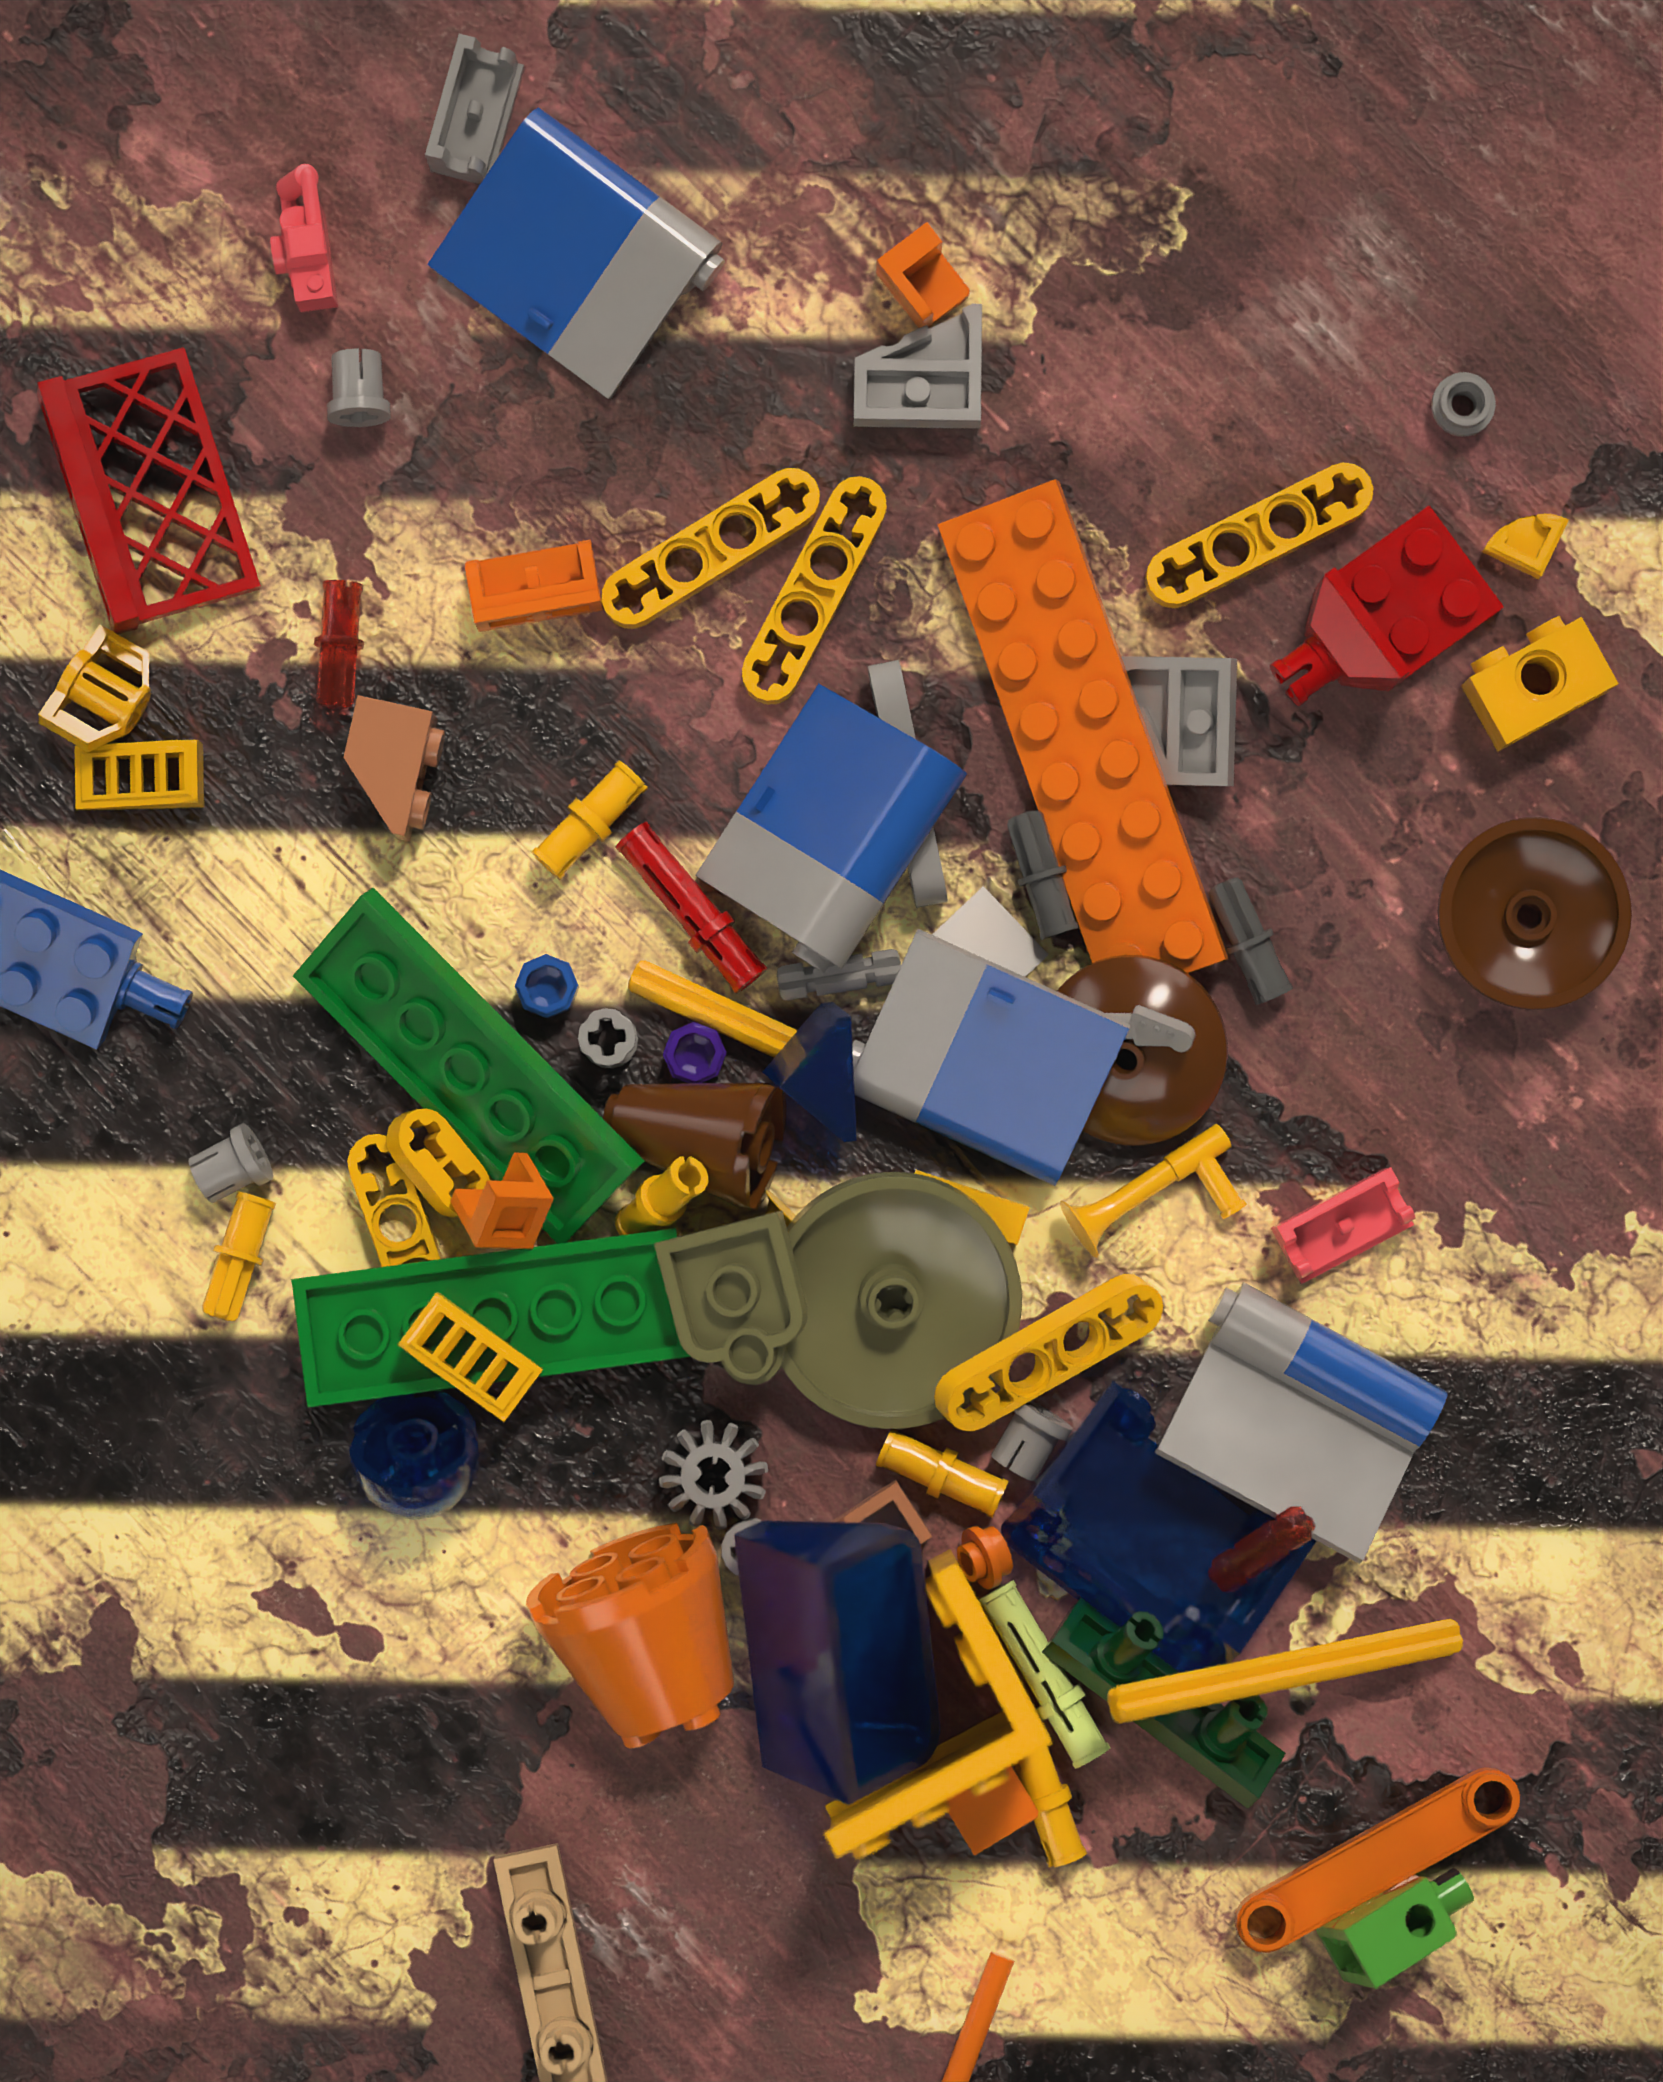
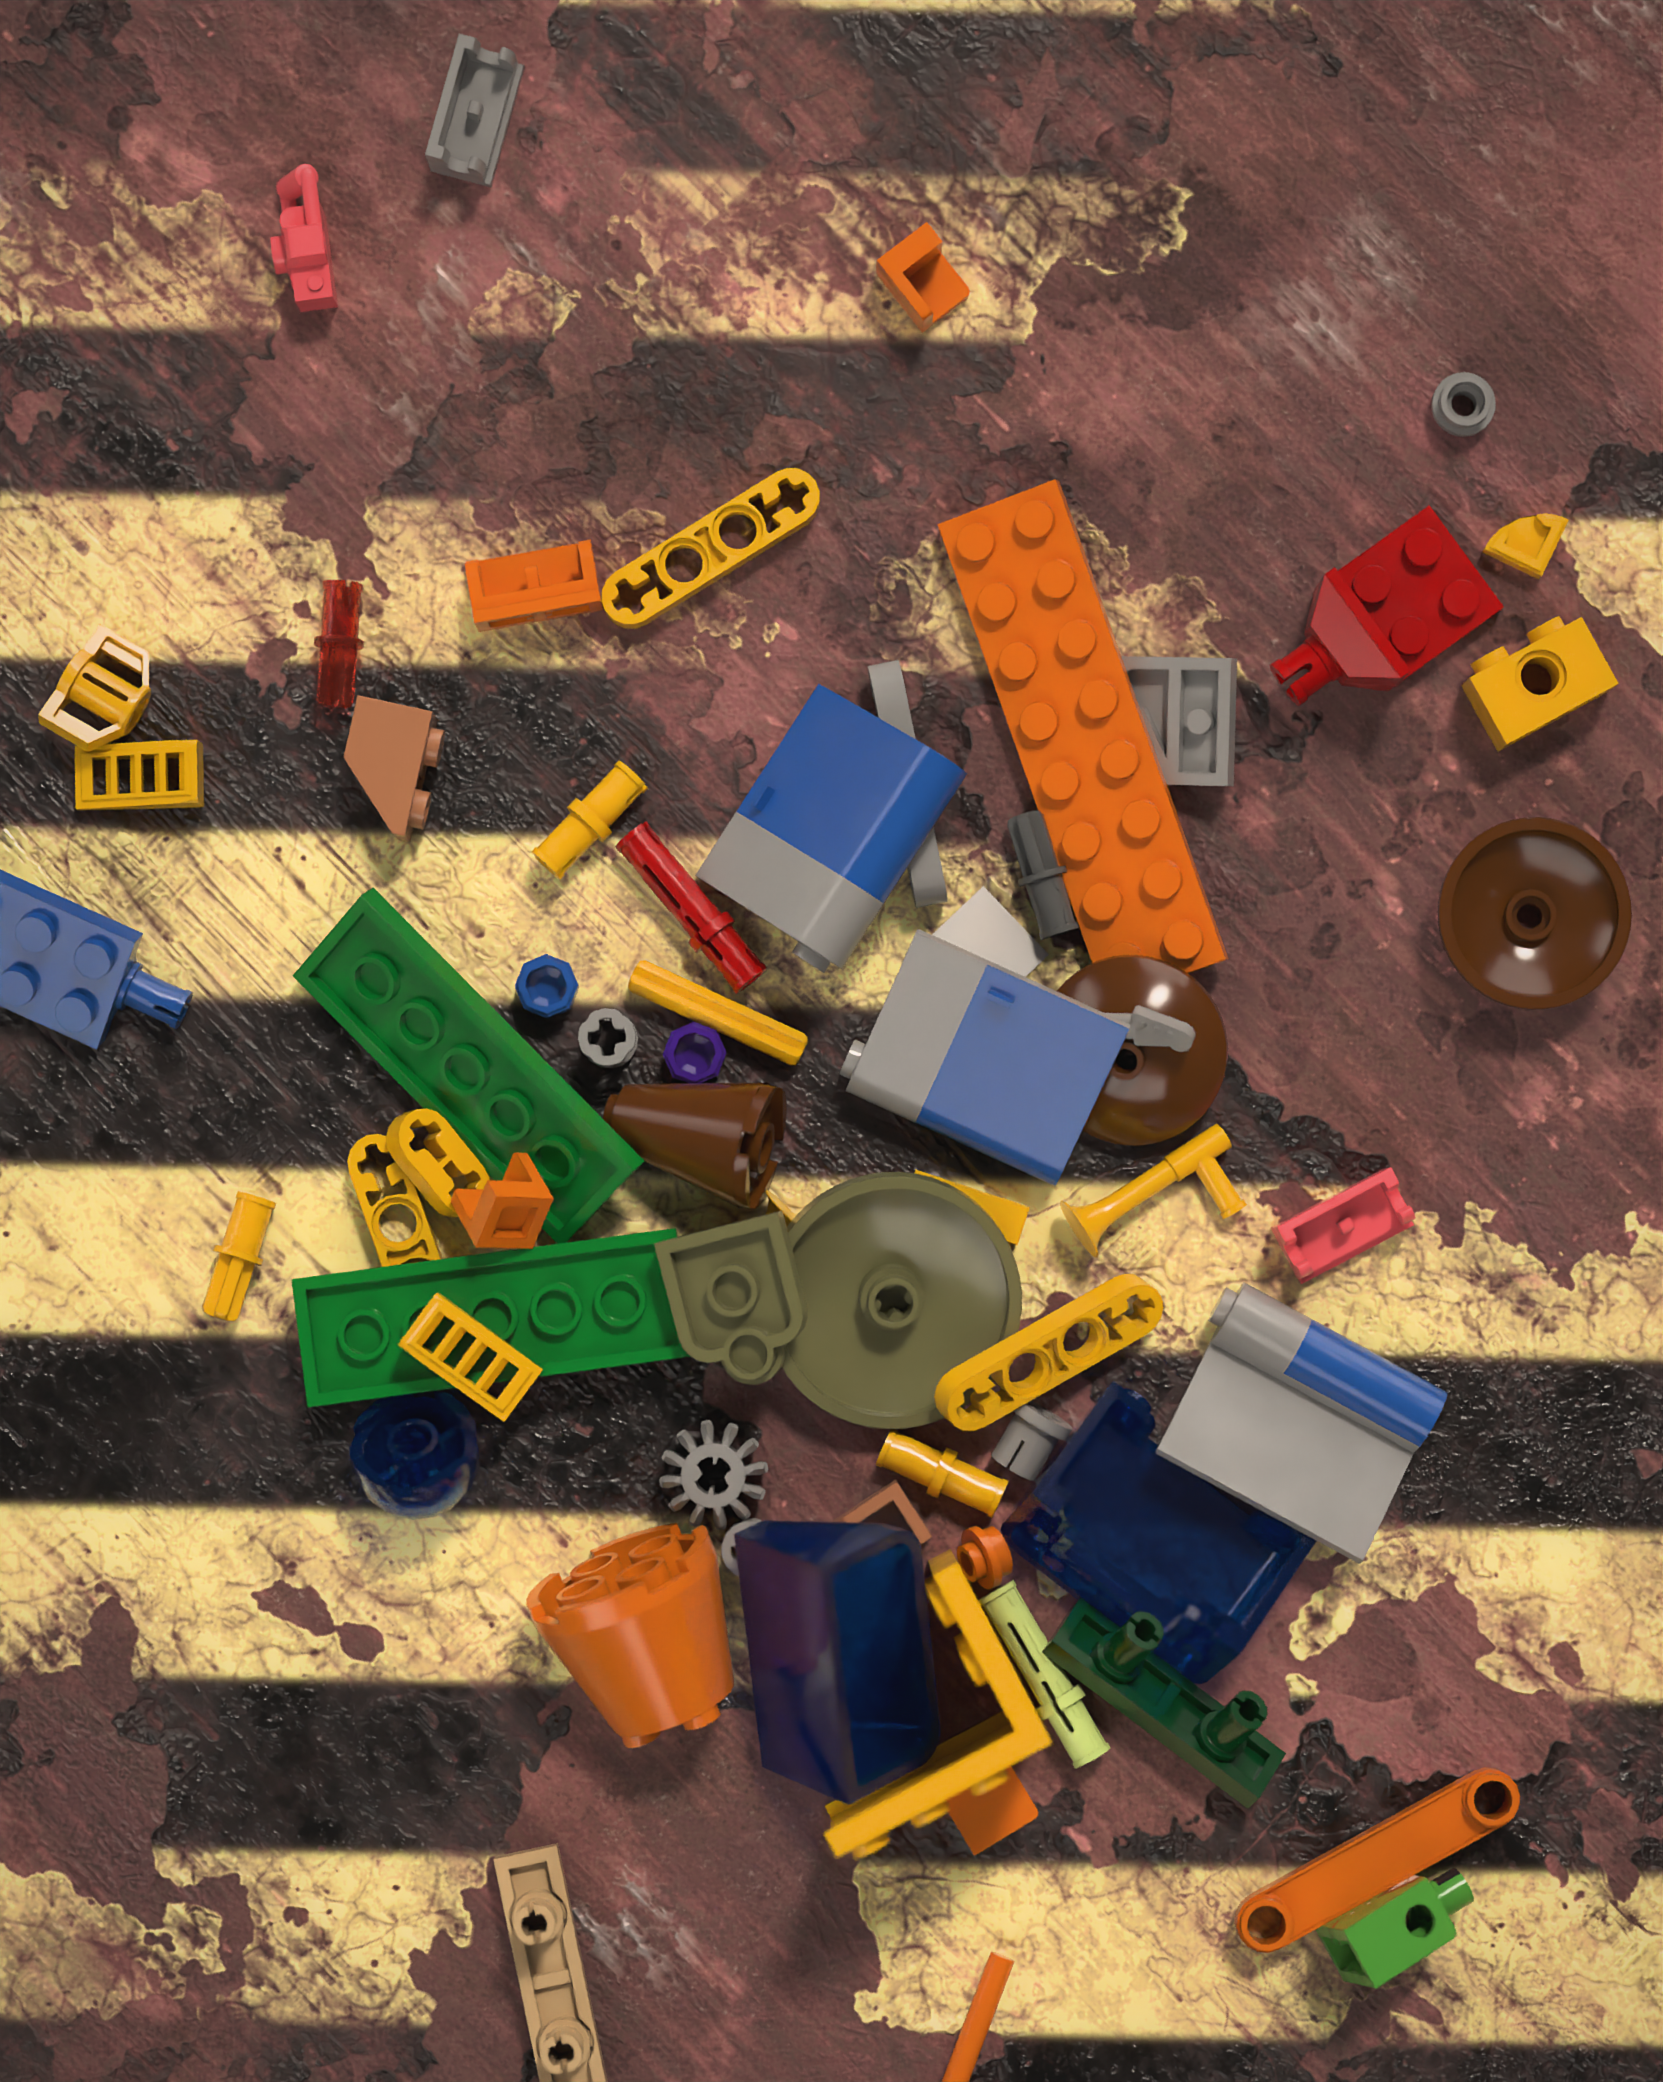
(94, 504): red fence -> none
(231, 1164): light grey bush -> none
(357, 389): light grey bush -> none
(575, 252): blue door -> none
(663, 1197): yellow pin -> none
(797, 981): light grey axle -> none
(818, 592): yellow beam -> none
(819, 1069): clear blue slope -> none
(924, 378): light grey wing -> none
(1054, 1817): yellow pin -> none
(1249, 941): dark grey axle -> none
(1255, 529): yellow beam -> none
(1261, 1549): clear red axle -> none
(1284, 1670): yellow axle -> none

